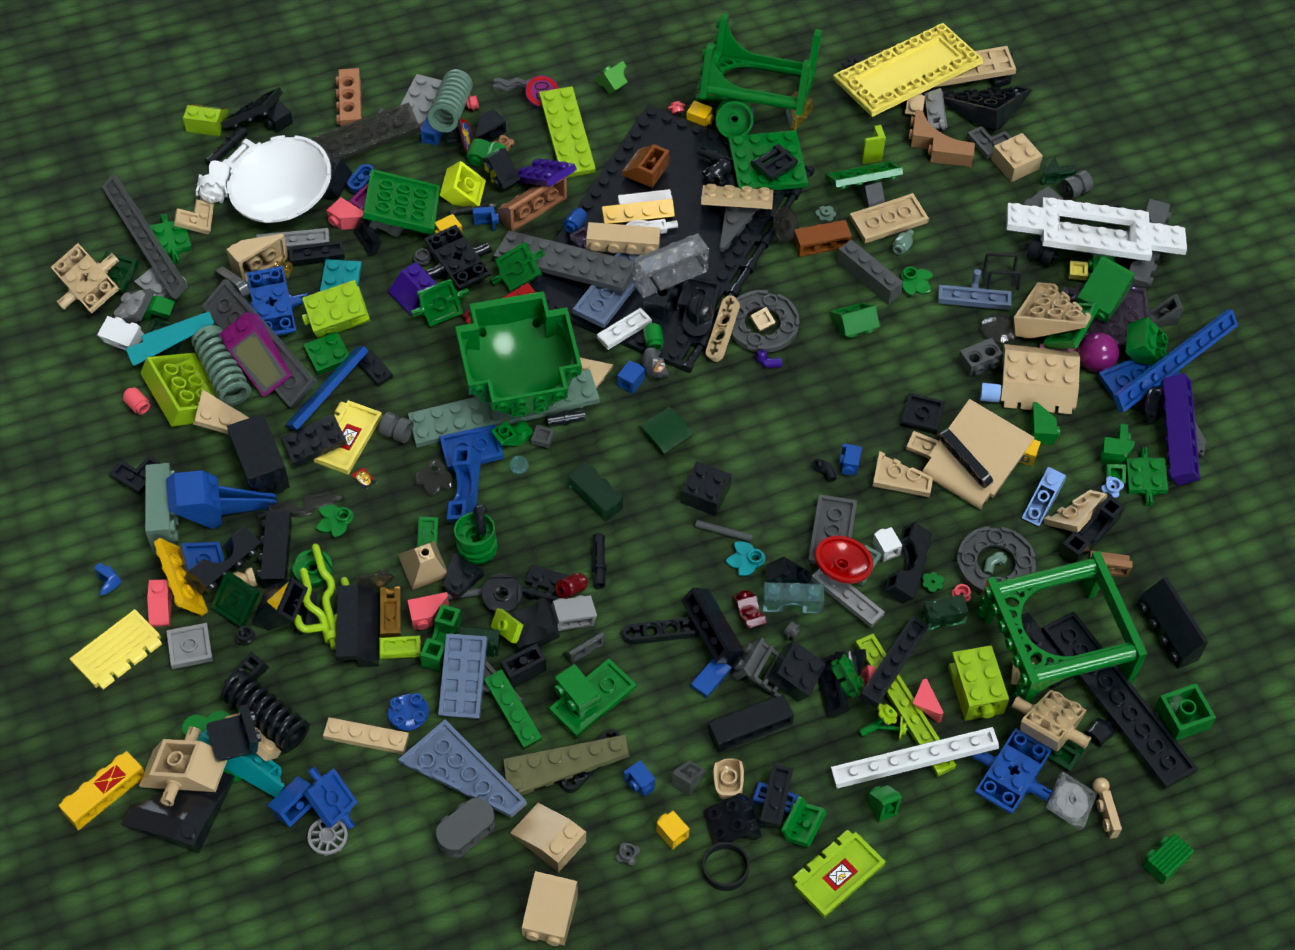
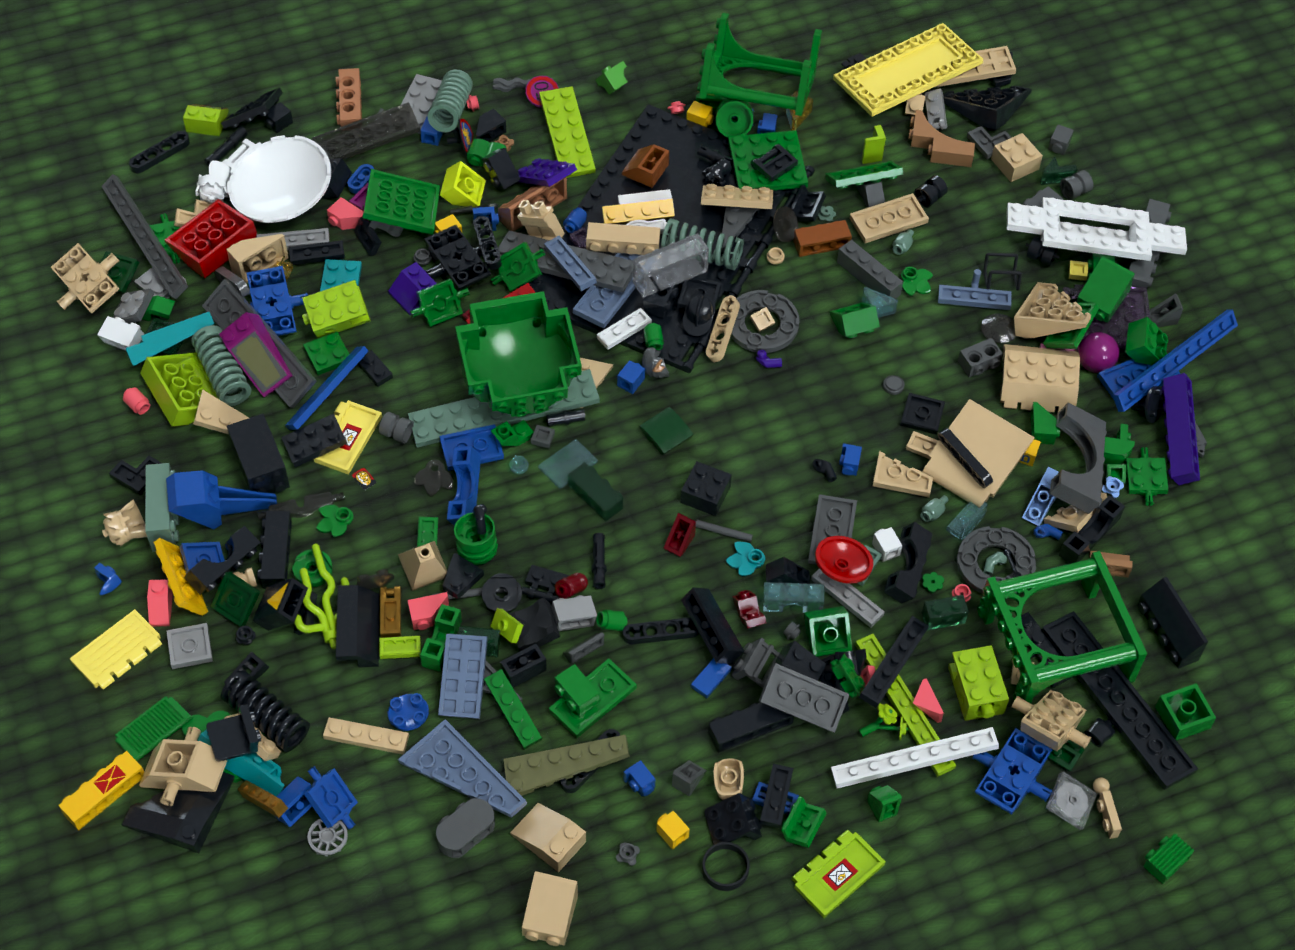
(124, 524): none -> tan hat
(152, 727): none -> green window
(157, 149): none -> black beam
(208, 235): none -> red slope
(262, 798): none -> pearl gold piece
(488, 242): none -> black beam
(539, 220): none -> tan hips
(565, 461): none -> clear light blue piece
(570, 263): none -> sand blue plate
(611, 620): none -> green brick
(680, 535): none -> dark red slope
(716, 256): none -> sand green piece
(768, 123): none -> blue brick
(775, 256): none -> tan plate
(804, 697): none -> dark grey plate
(807, 204): none -> black bracket
(828, 631): none -> green slope
(884, 304): none -> clear light blue slope
(893, 384): none -> dark grey piece
(931, 191): none -> black wheel
(934, 509): none -> sand green plant
(966, 520): none -> clear light blue panel
(990, 392): light blue brick -> none
(1007, 552): none -> black hinge
(1047, 530): none -> blue arm
(1060, 139): none -> dark grey brick
(1089, 434): none -> dark grey arch

